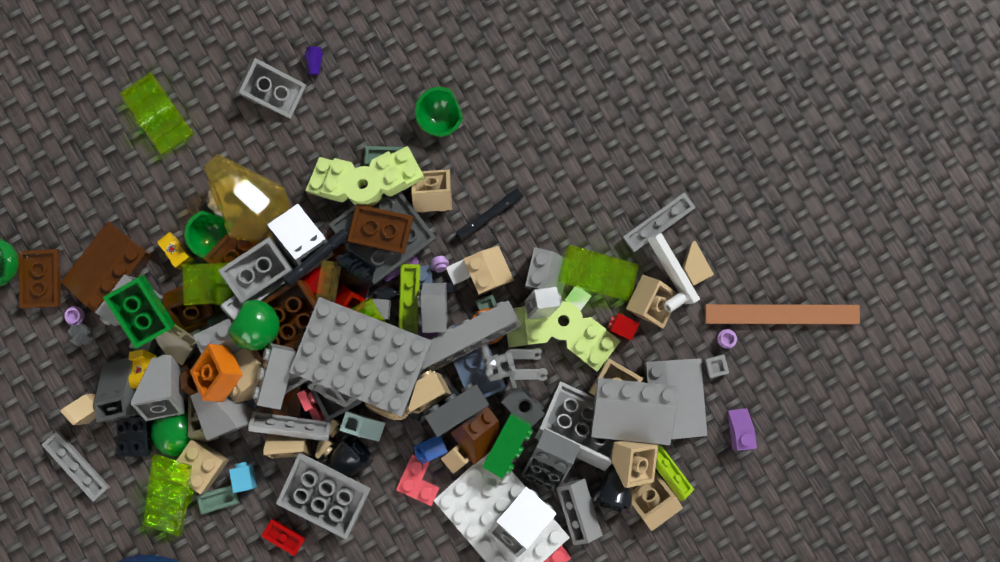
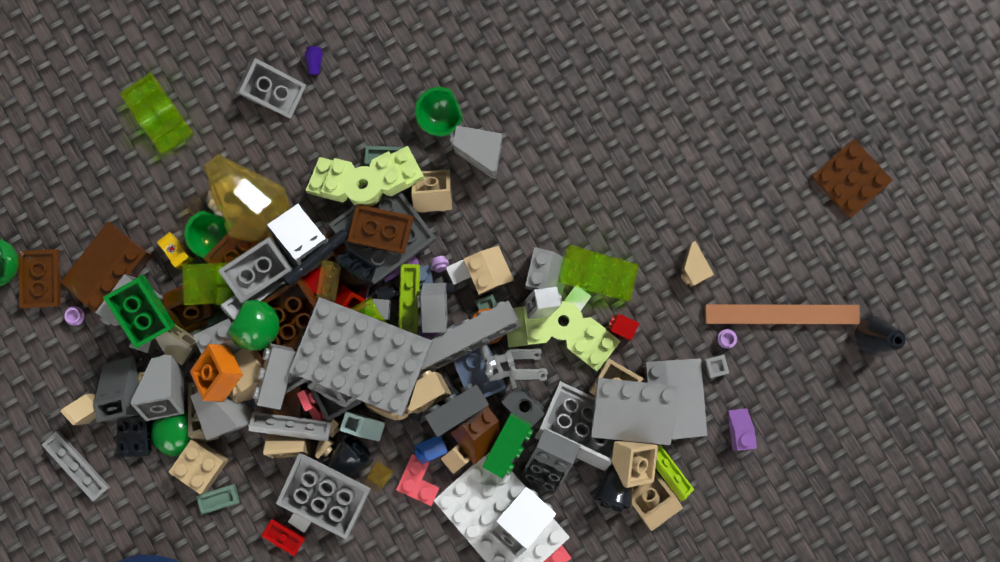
(80, 334): dark grey gear -> none
(140, 362): yellow leg -> none
(168, 495): clear neon green plate -> none
(186, 380): reddish brown plate -> none
(242, 477): medium azure brick -> none
(299, 522): none -> white tile
(380, 474): none -> clear yellow tile
(478, 148): none -> light grey slope
(507, 201): black piece -> none
(579, 512): light grey brick -> none
(649, 301): tan slope -> none
(659, 222): light grey plate -> none
(686, 292): white piece -> none
(851, 178): none -> reddish brown plate
(878, 336): none -> black cone

